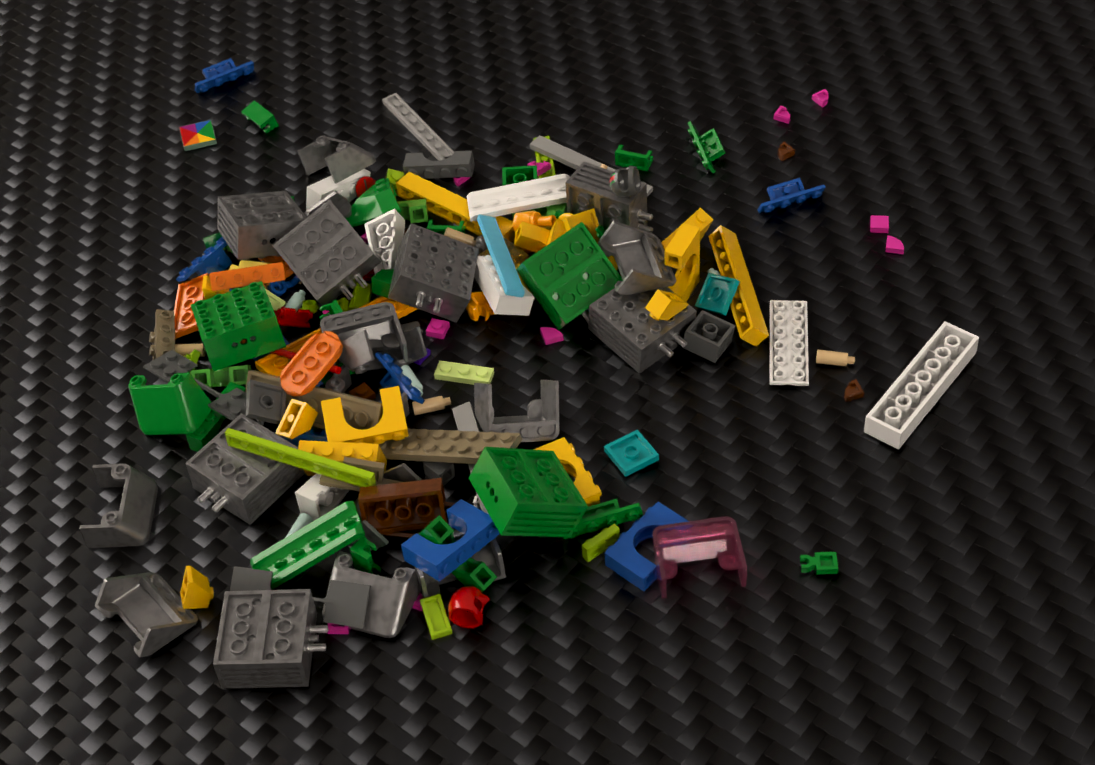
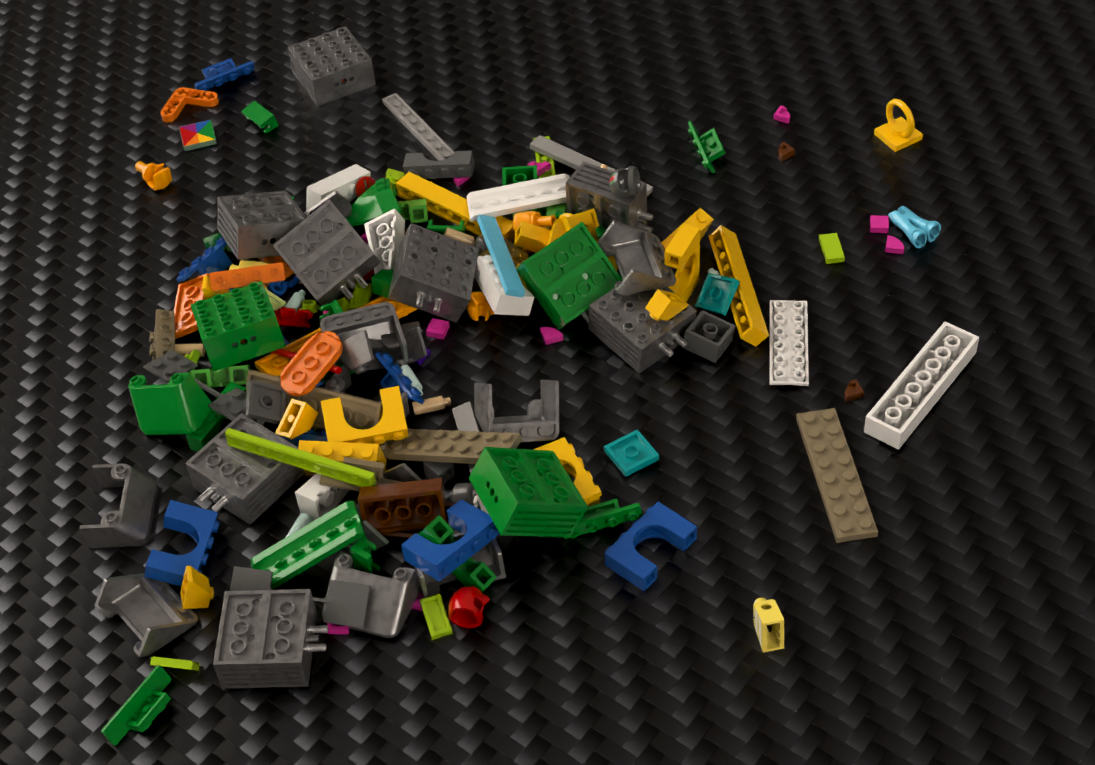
(140, 707): none -> green bracket
(155, 175): none -> light orange piece
(175, 663): none -> lime tile
(186, 96): none -> orange beam
(193, 521): none -> blue arch
(331, 66): none -> flat silver piece
(340, 157): flat silver windscreen -> none
(363, 391): dark orange plate -> none
(463, 373): yellowish green plate -> none
(463, 491): none -> dark grey head
(599, 543): lime plate -> none
(627, 159): green hinge -> none
(695, 542): clear pink windscreen -> none
(768, 613): none -> light yellow torso
(789, 192): blue bracket -> none
(821, 97): dark pink tile -> none
(822, 562): green plate -> none
(831, 248): none -> lime tile
(834, 358): tan cylinder -> none
(836, 476): none -> dark tan plate
(898, 132): none -> yellow tile
(915, 227): none -> medium azure piece

